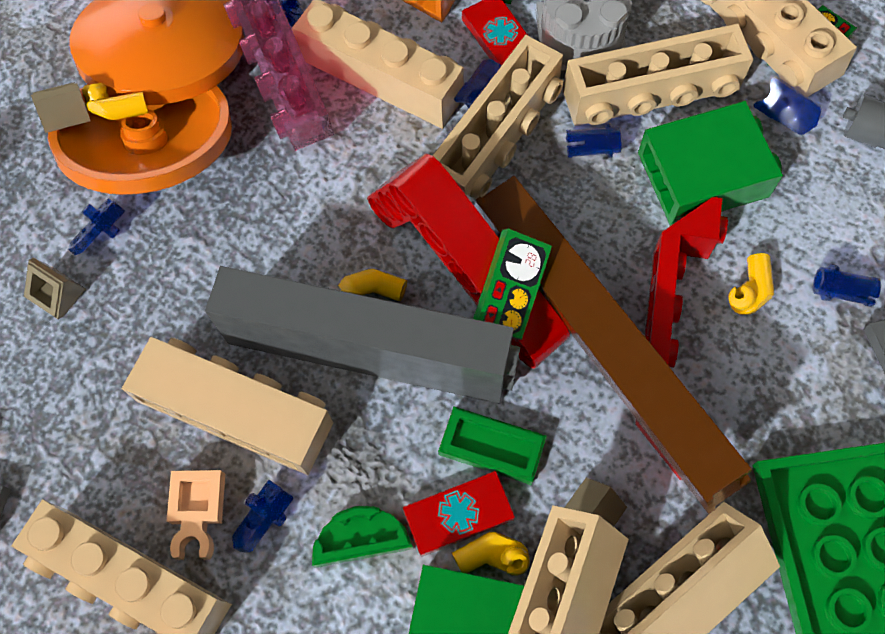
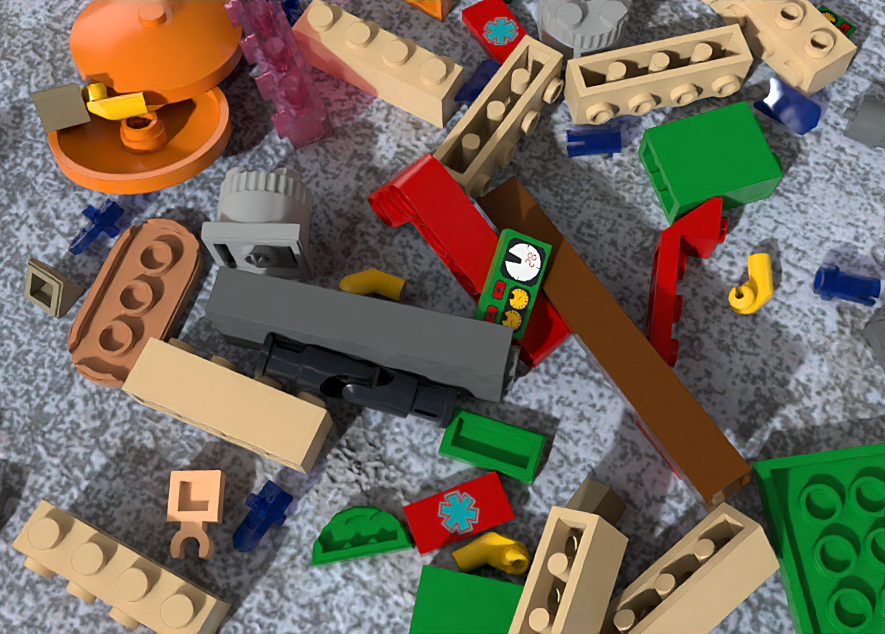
(135, 298): none -> nougat tile
(262, 224): none -> light grey piece
(390, 393): none -> black piece

